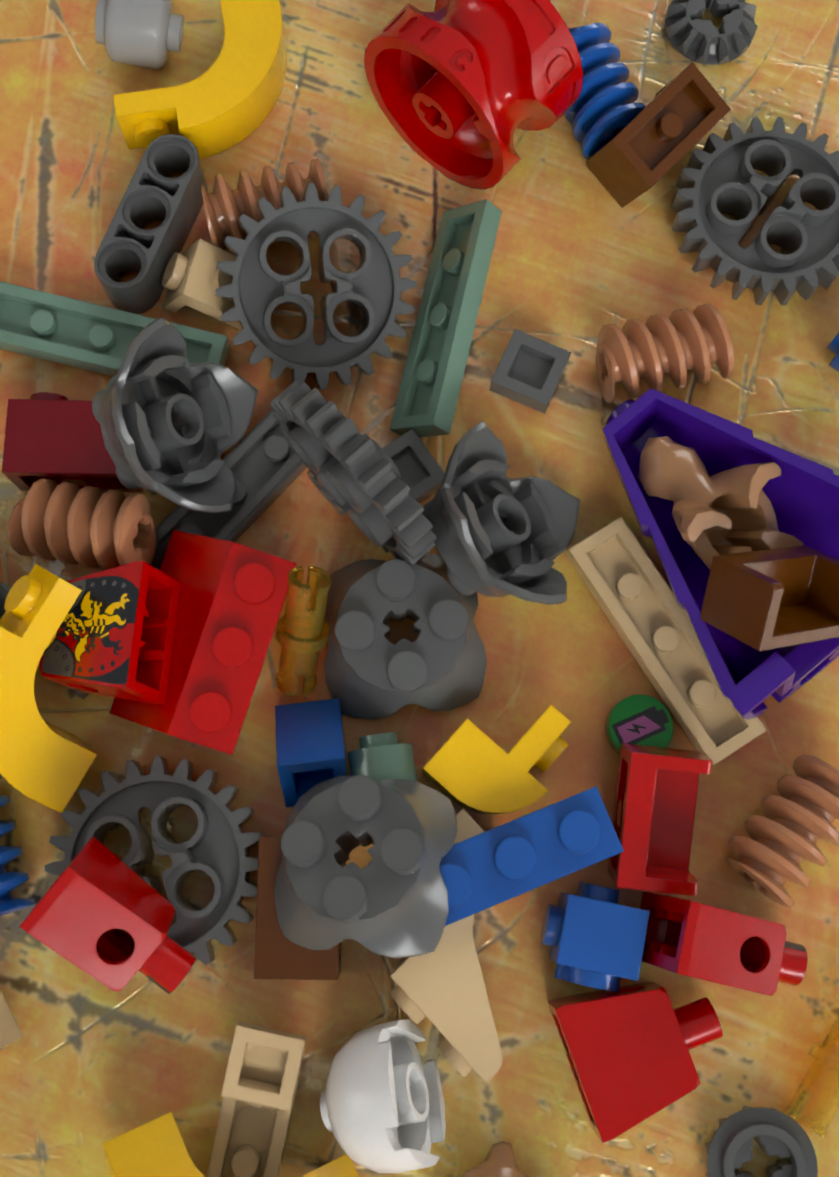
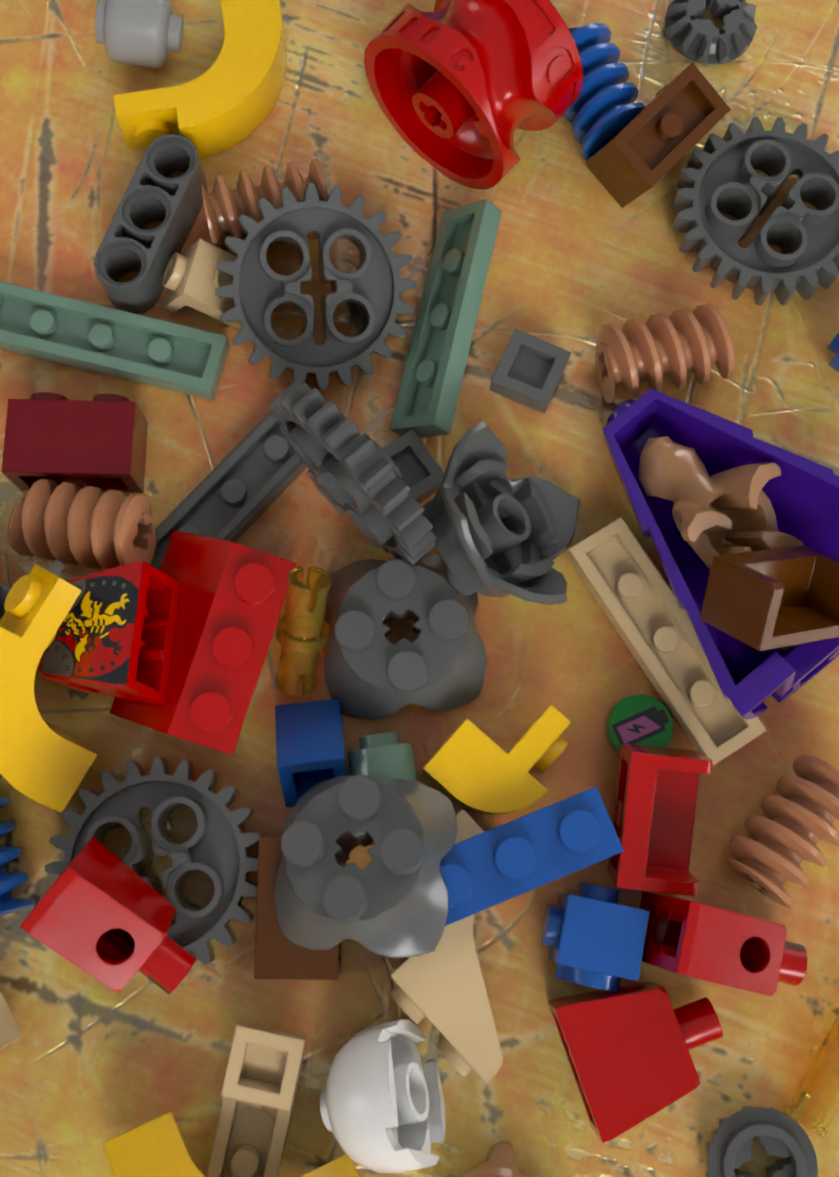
(174, 421): dark grey brick -> none

